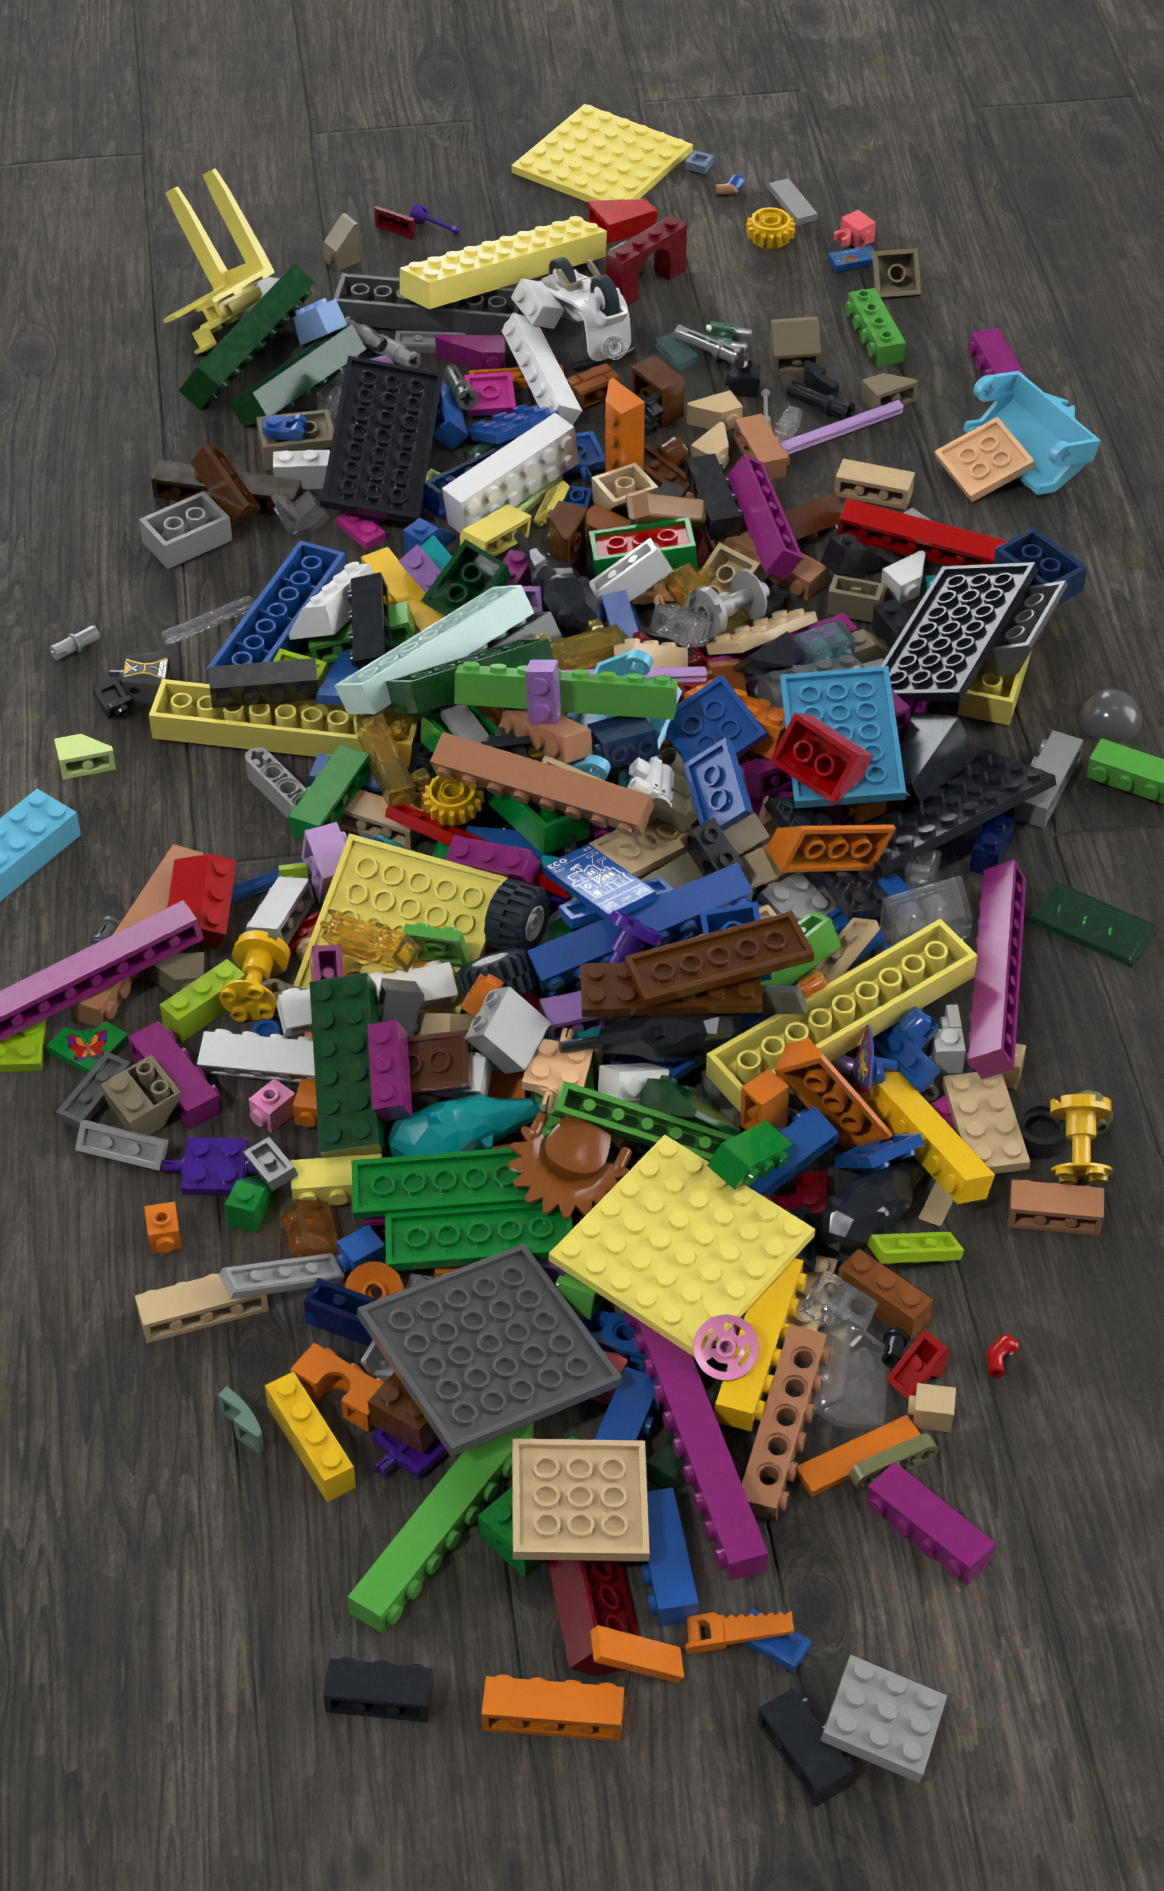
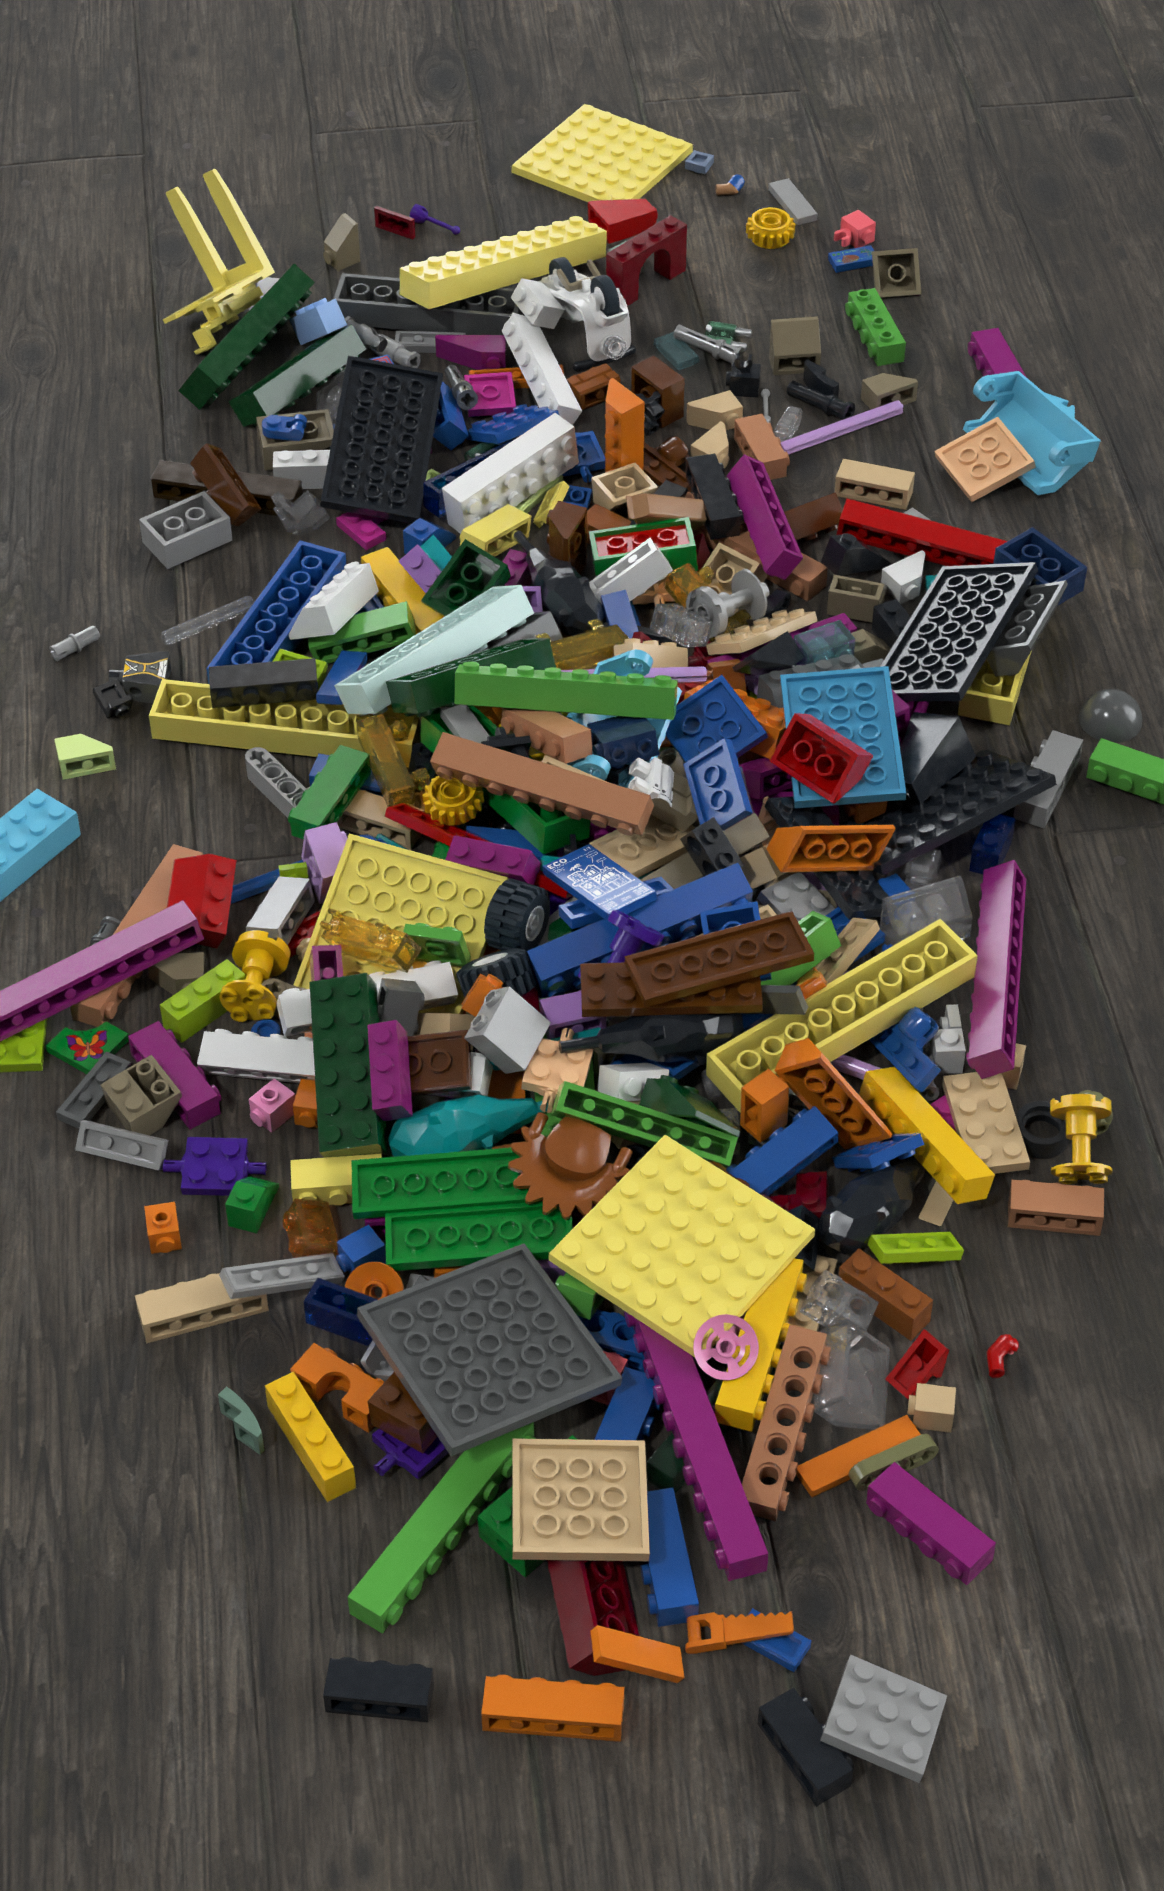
(270, 1163): plate -> none
(369, 619): black brick -> none
(543, 691): medium lavender brick -> none
(750, 1155): green brick -> none
(868, 1066): shield -> none
(894, 1340): black pin -> none
(1093, 924): clear green tile -> none

